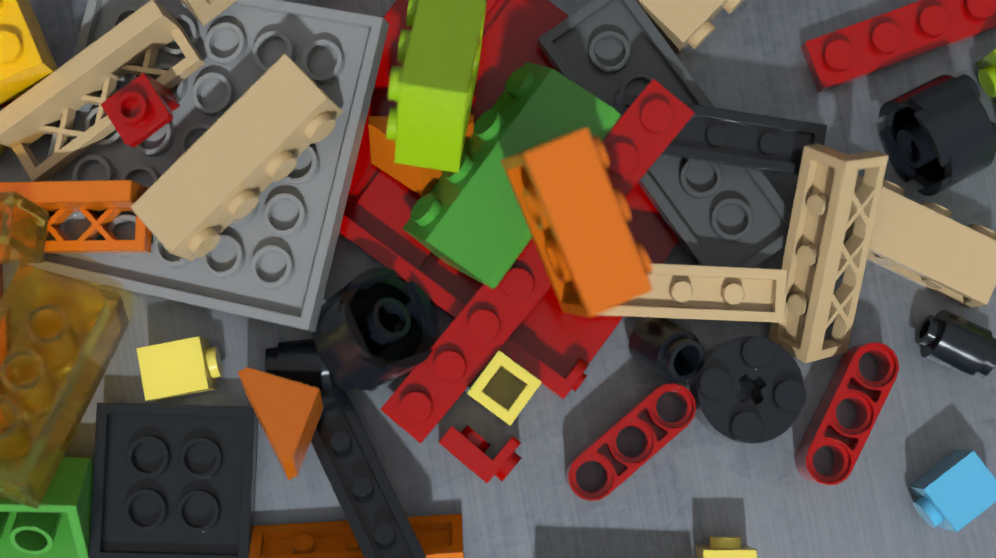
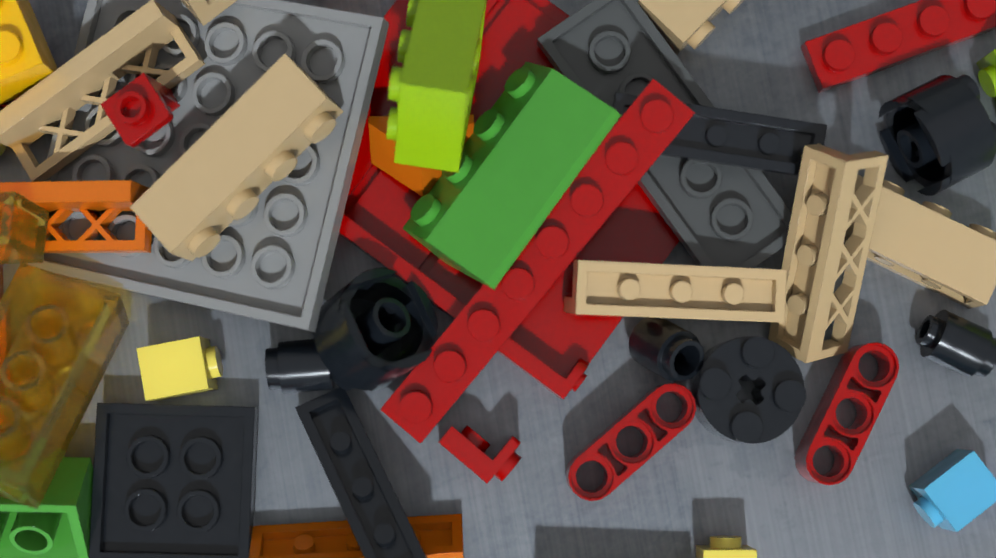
(286, 413): orange slope -> none
(504, 388): light yellow brick -> none
(579, 223): orange brick -> none

